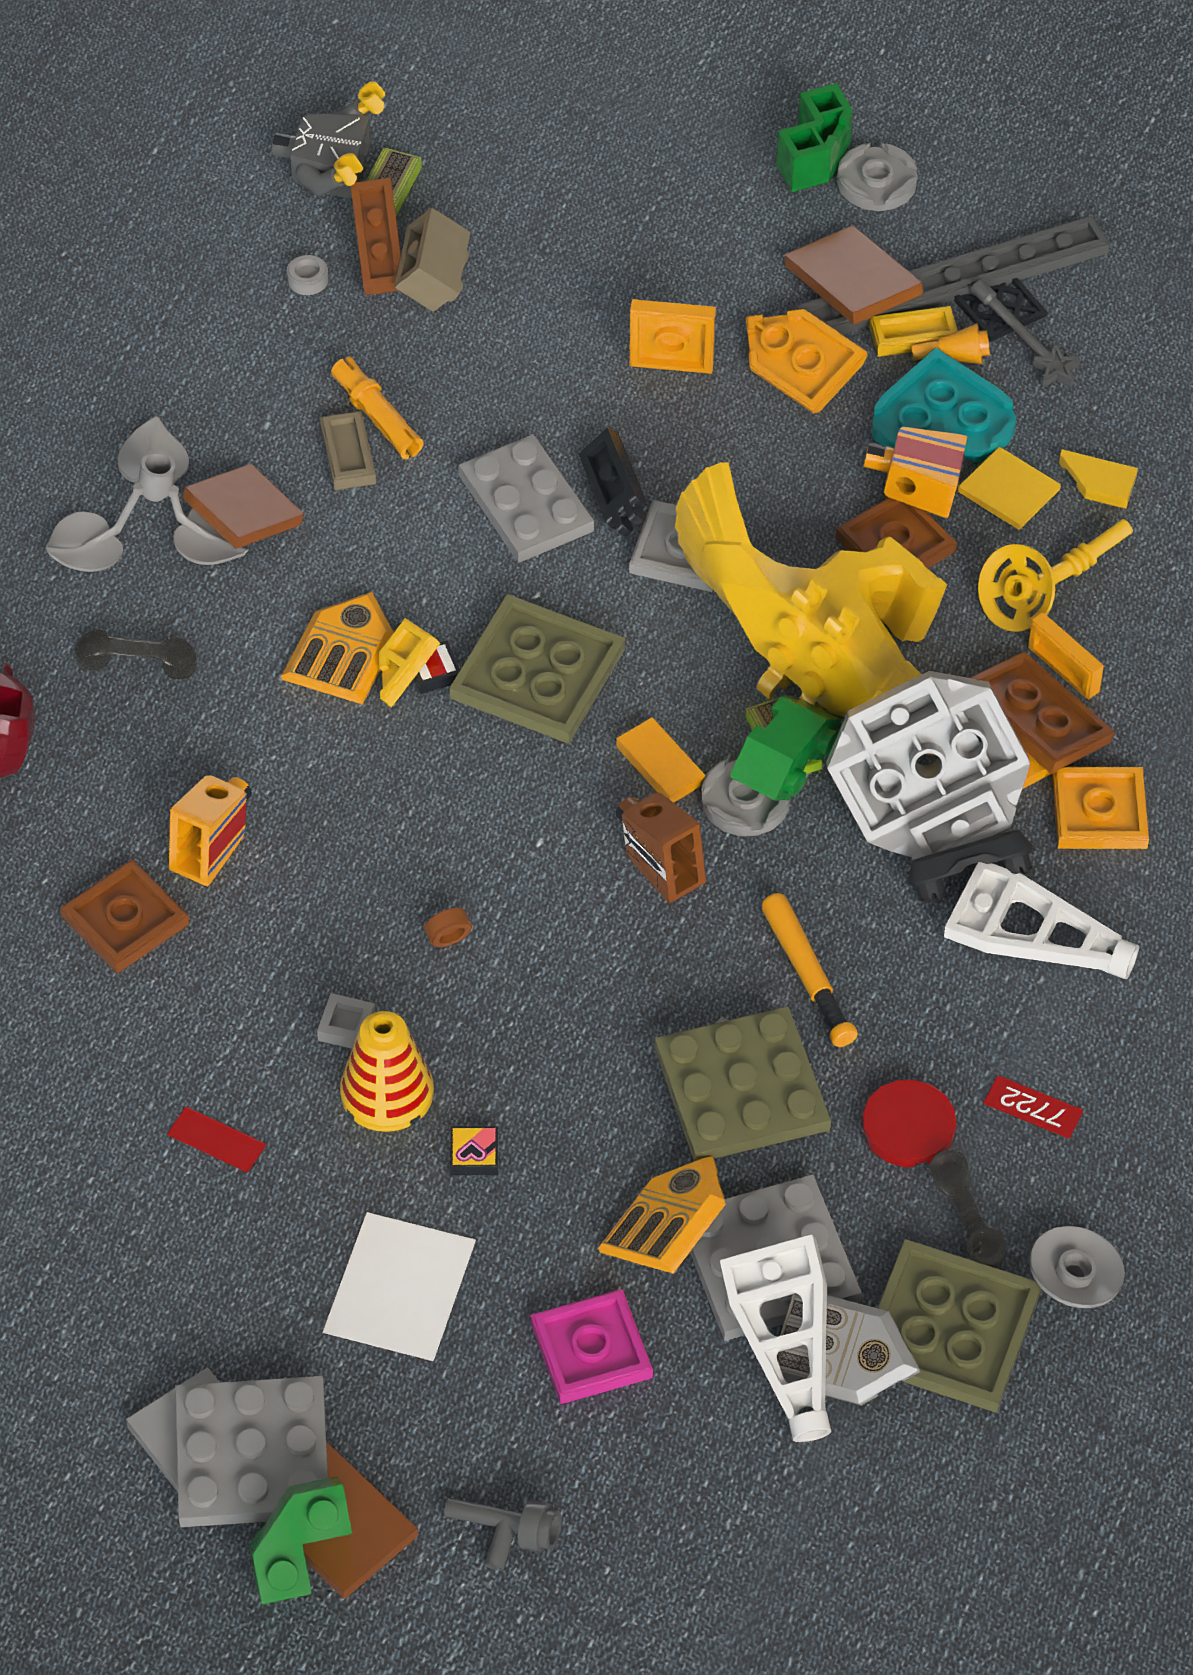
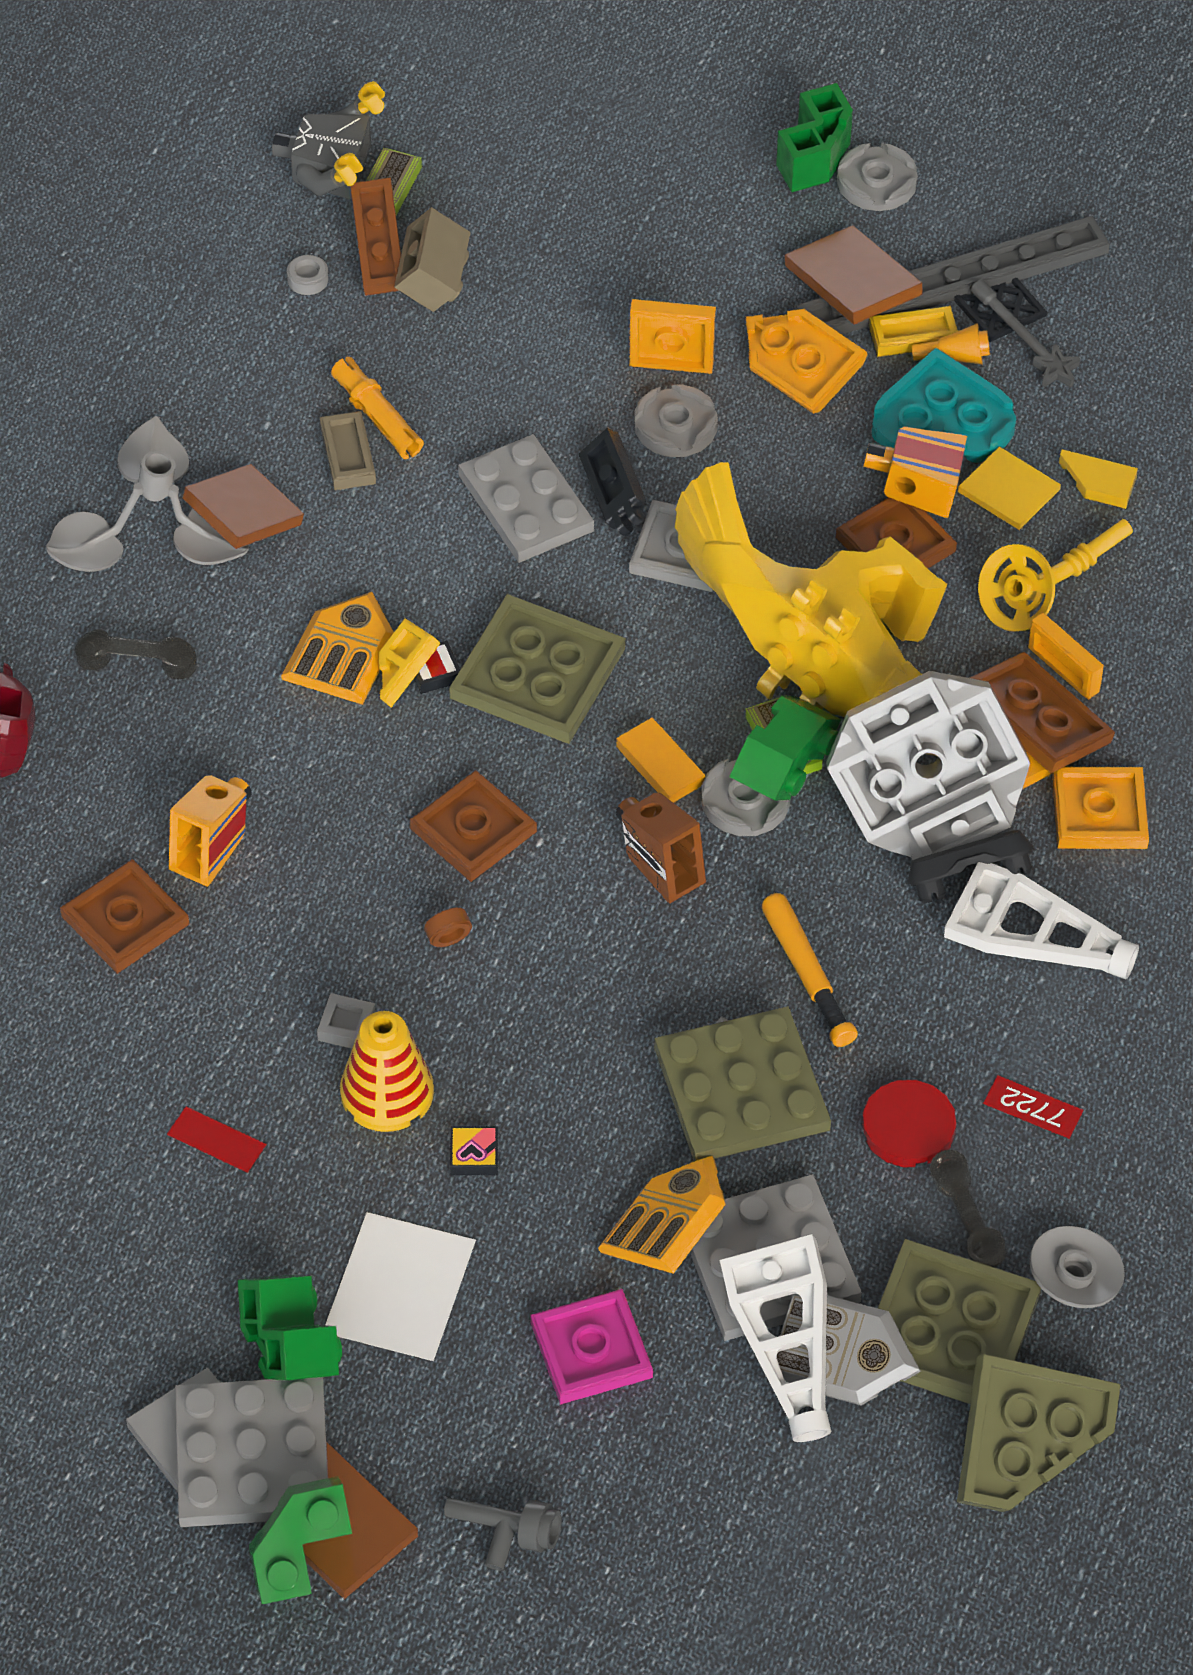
(280, 1319): none -> green brick
(473, 825): none -> dark orange tile
(675, 421): none -> light grey tile
(1028, 1428): none -> olive plate

